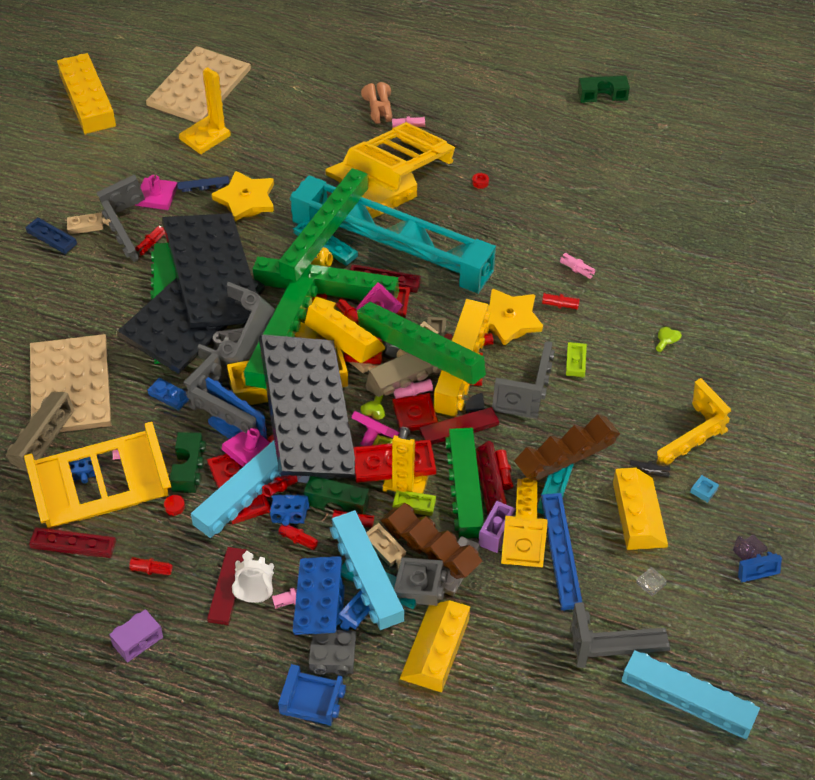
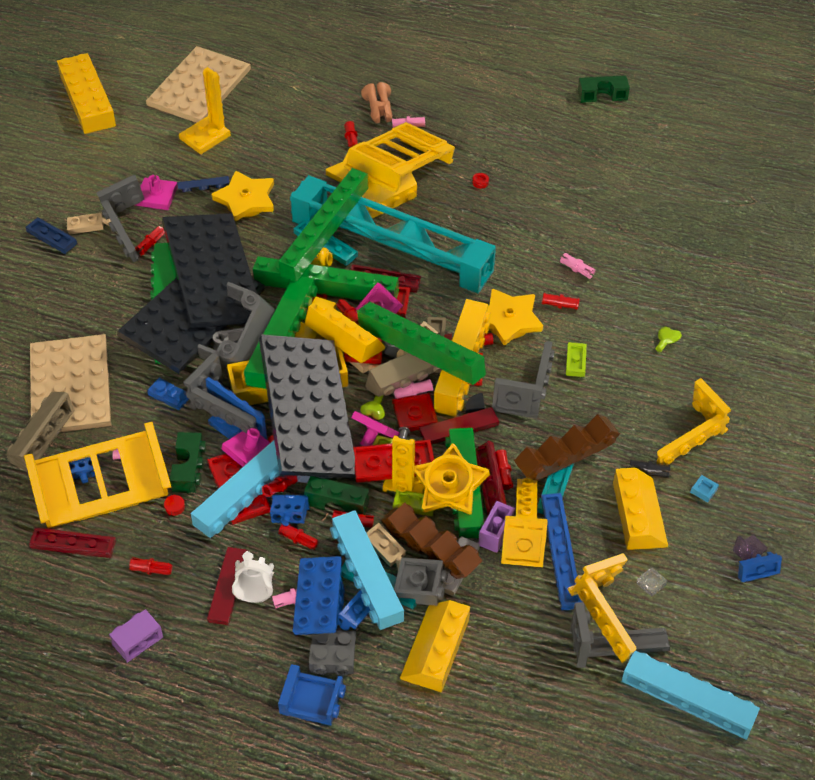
(350, 133): none -> red axle
(437, 476): none -> yellow plate
(587, 588): none -> yellow bracket

